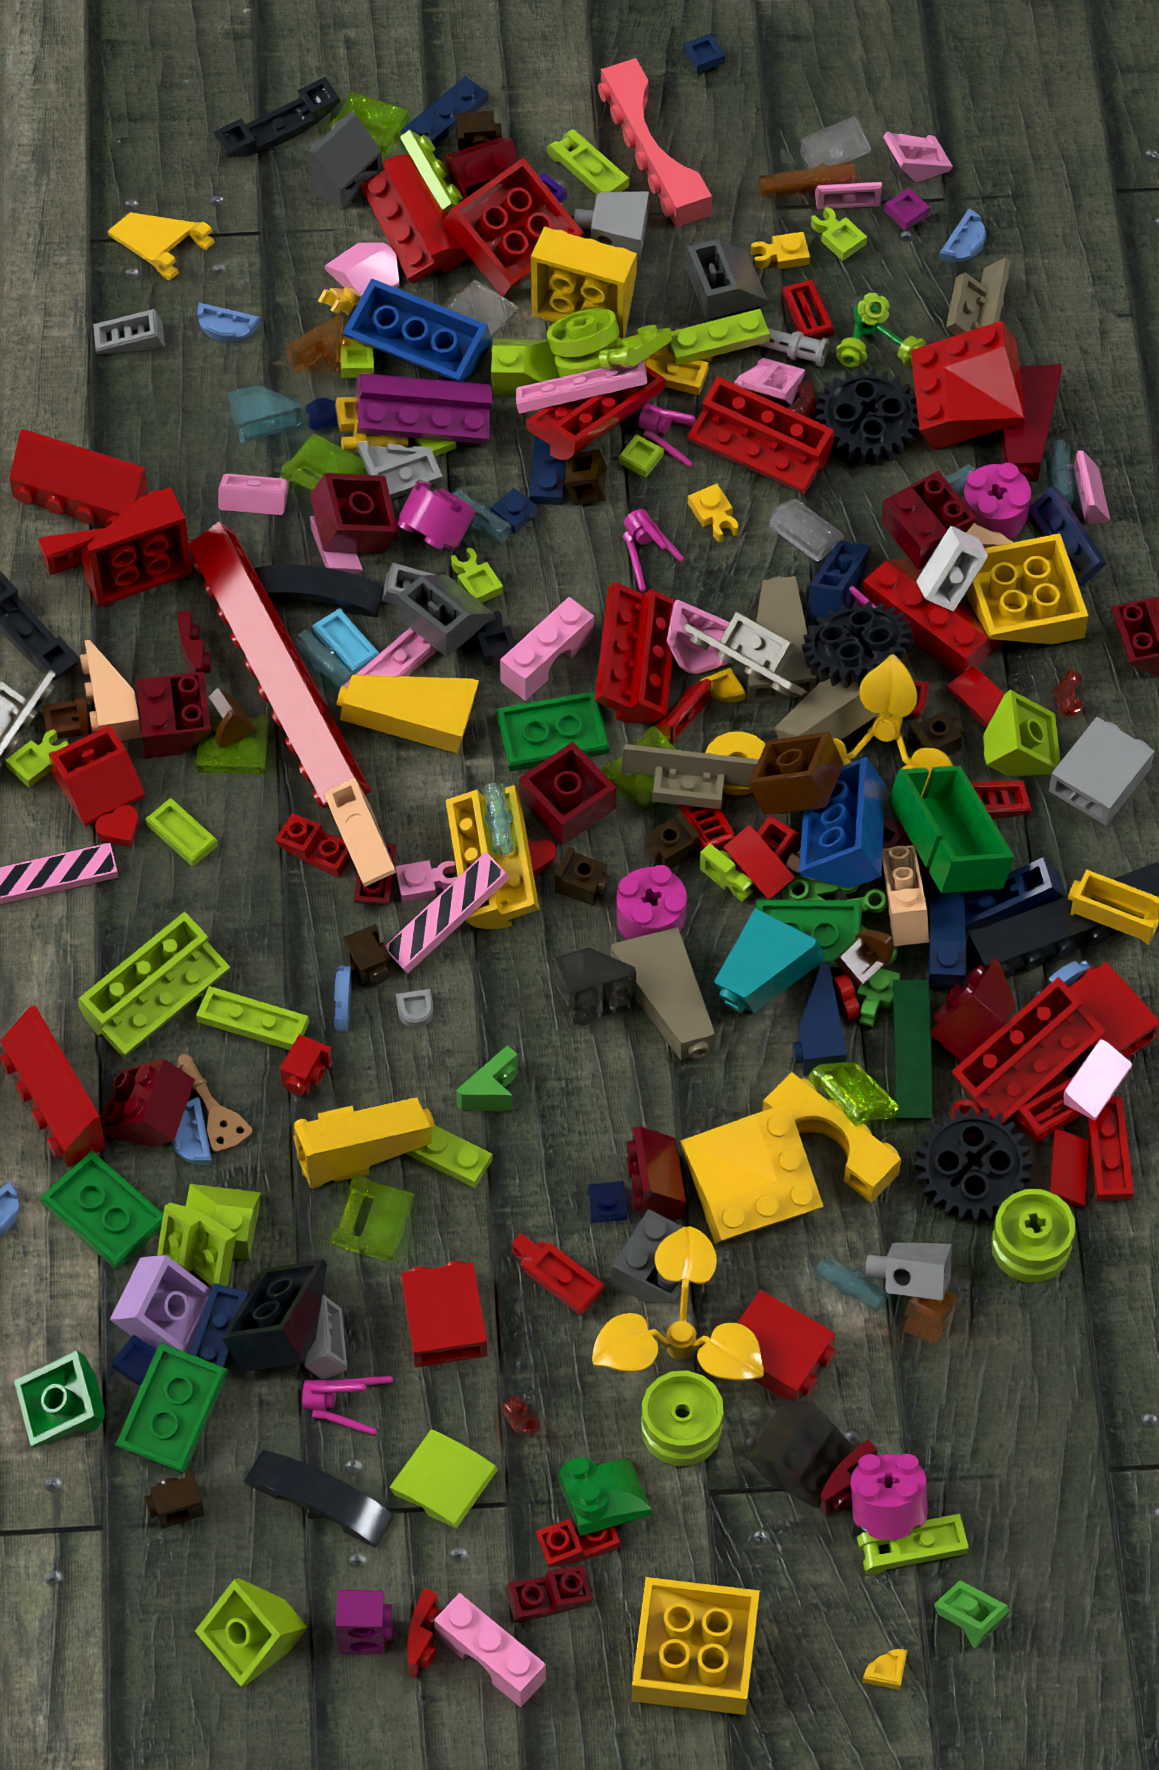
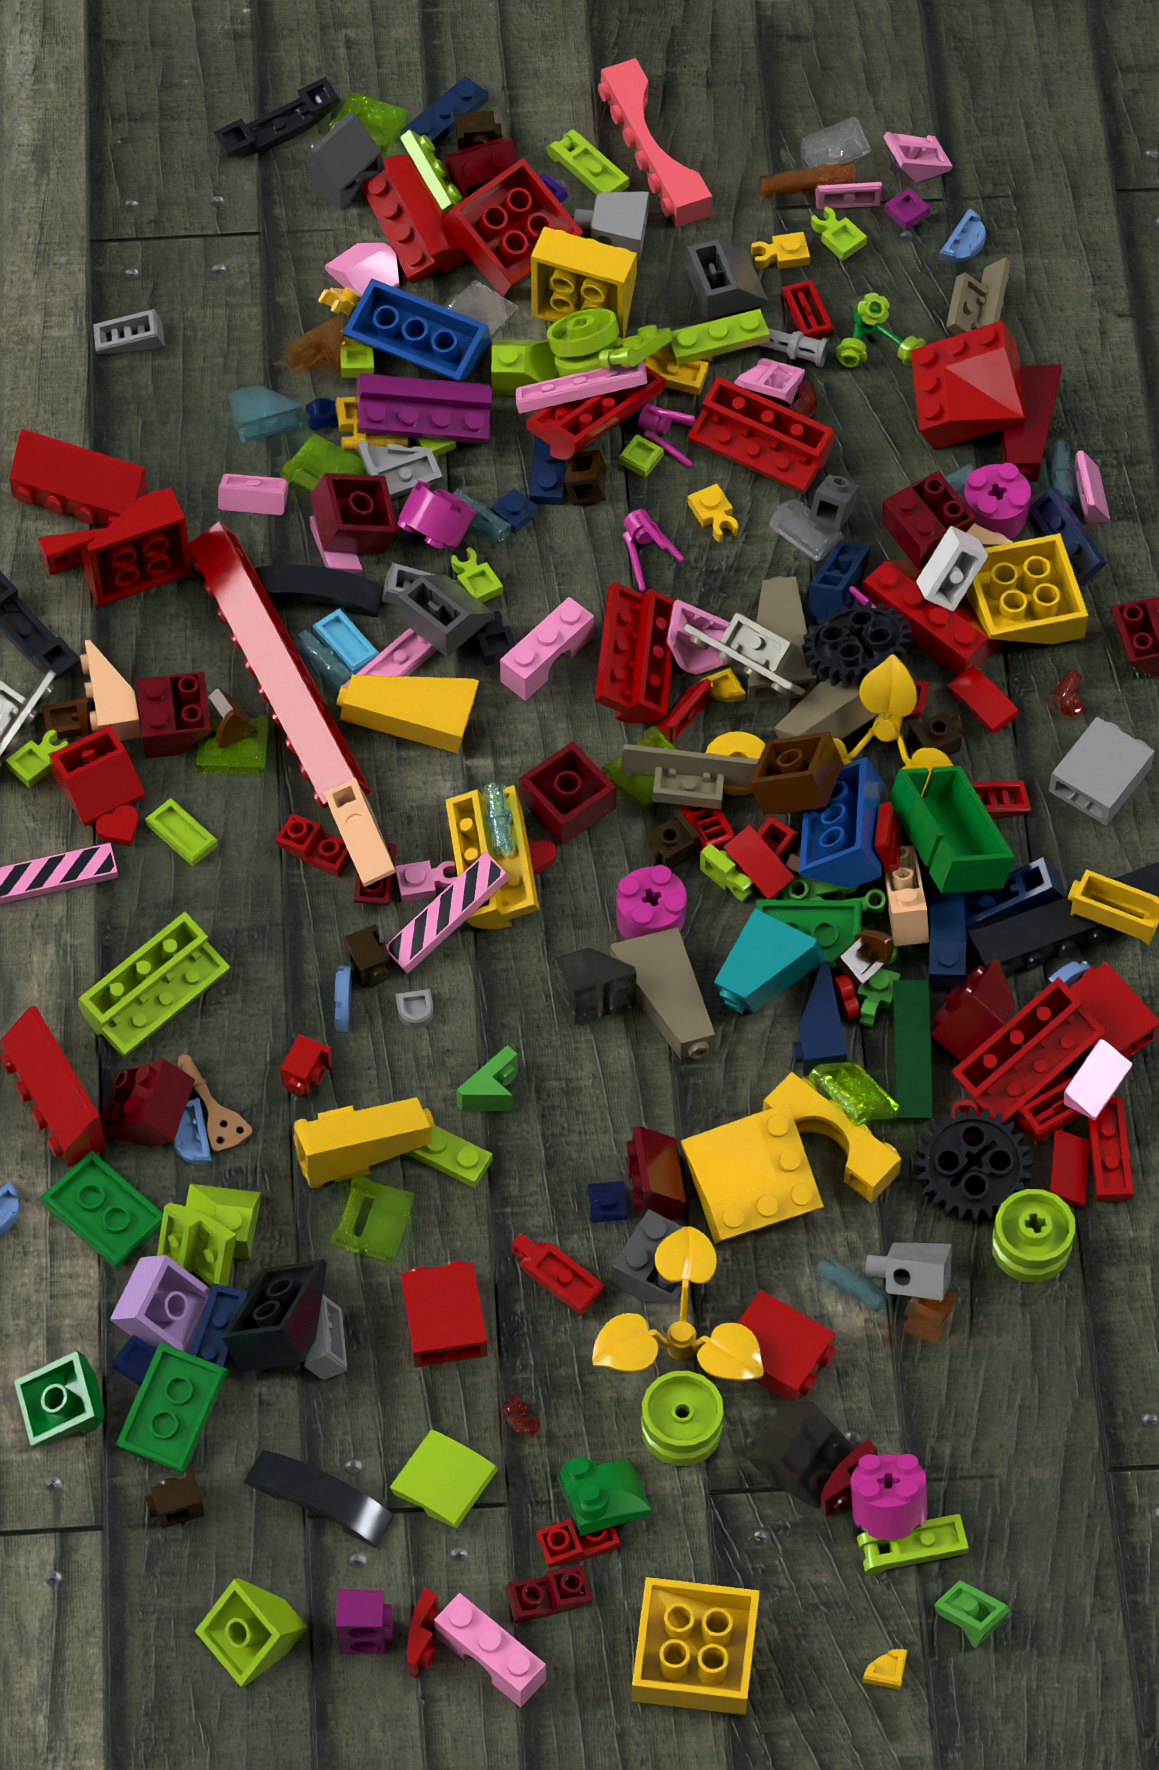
(155, 236): yellow flag -> none
(192, 648): dark red slope -> none
(226, 324): medium blue tile -> none
(251, 1018): lime plate -> none
(322, 1394): dark pink plant -> none
(544, 727): green tile -> none
(581, 877): dark brown brick -> none
(704, 53): dark blue plate -> none
(834, 502): none -> dark grey brick
(888, 837): none -> red tile
(889, 431): black gear -> none
(1021, 738): lime slope -> none

